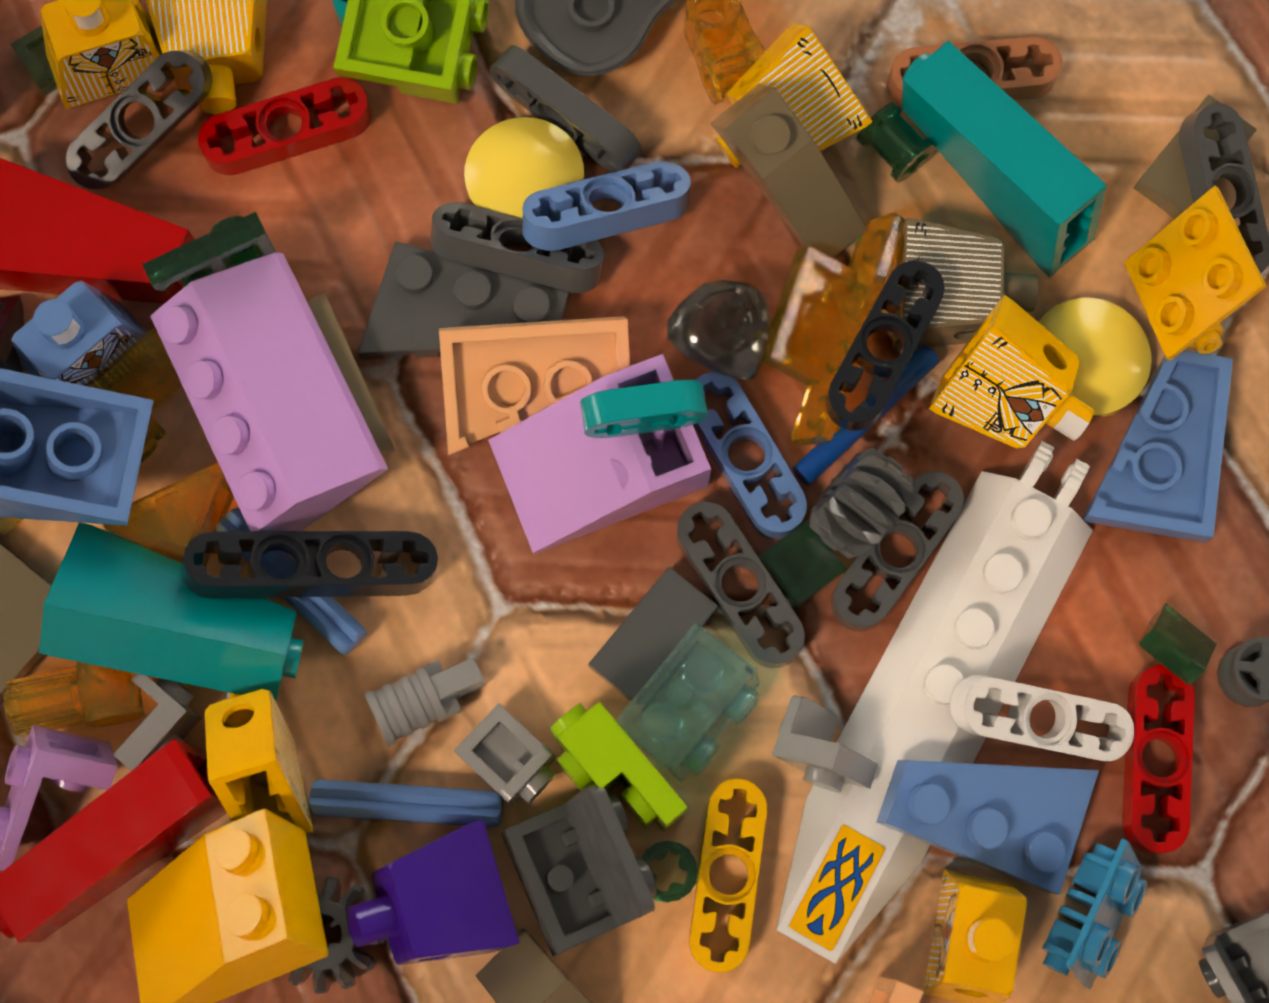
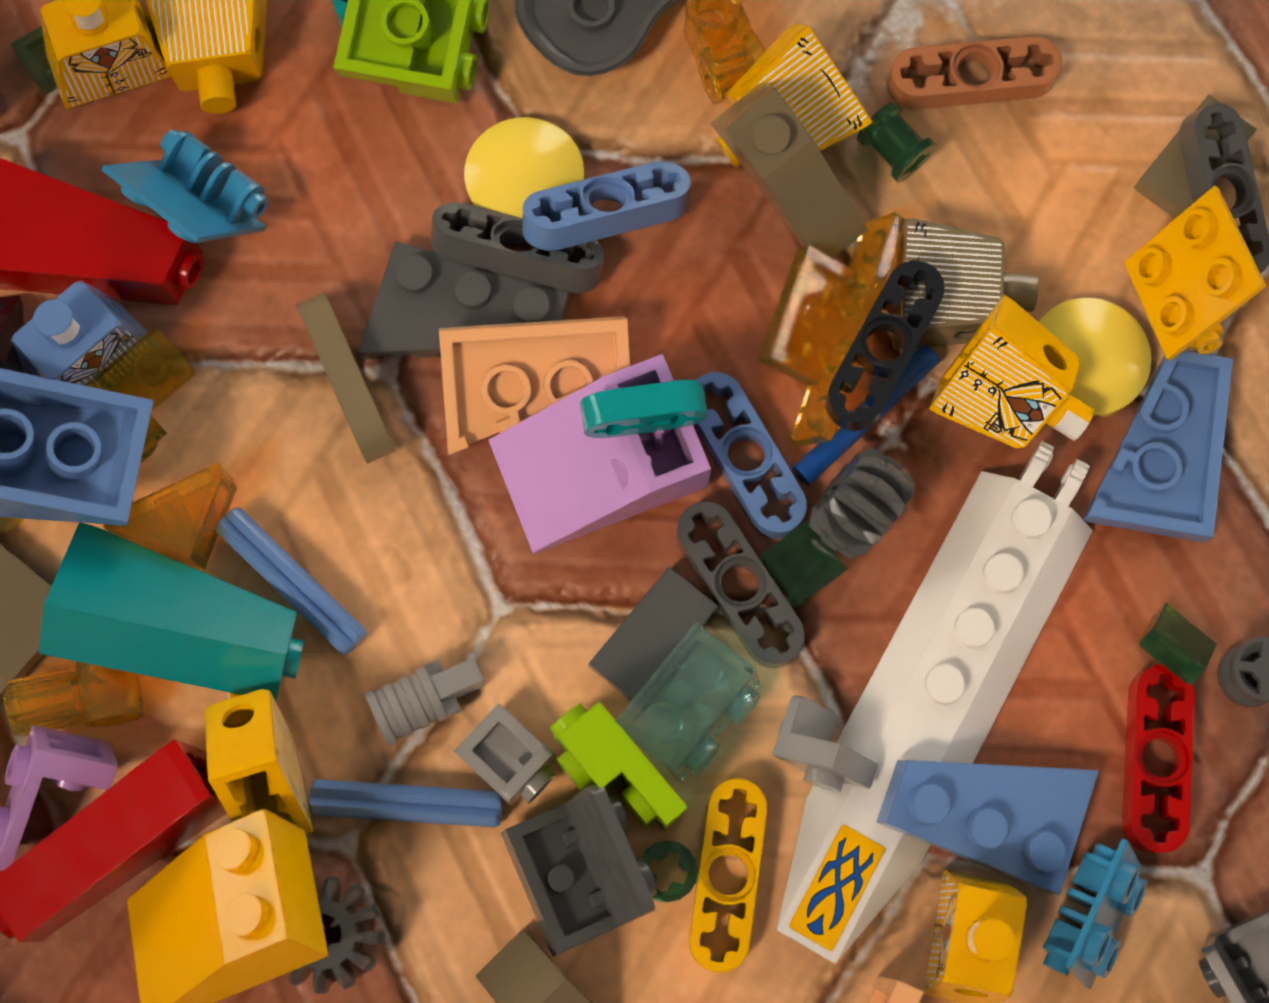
(119, 161): black beam -> none
(168, 720): light grey bracket -> none
(193, 190): none -> dark azure hinge
(226, 246): clear green wing -> none
(262, 113): red beam -> none
(268, 394): lavender slope -> none
(310, 554): black beam -> none
(438, 902): dark purple torso -> none
(561, 104): dark grey beam -> none
(722, 328): clear smoke piece -> none
(885, 597): dark grey beam -> none
(1005, 157): teal slope -> none
(1017, 726): white beam -> none

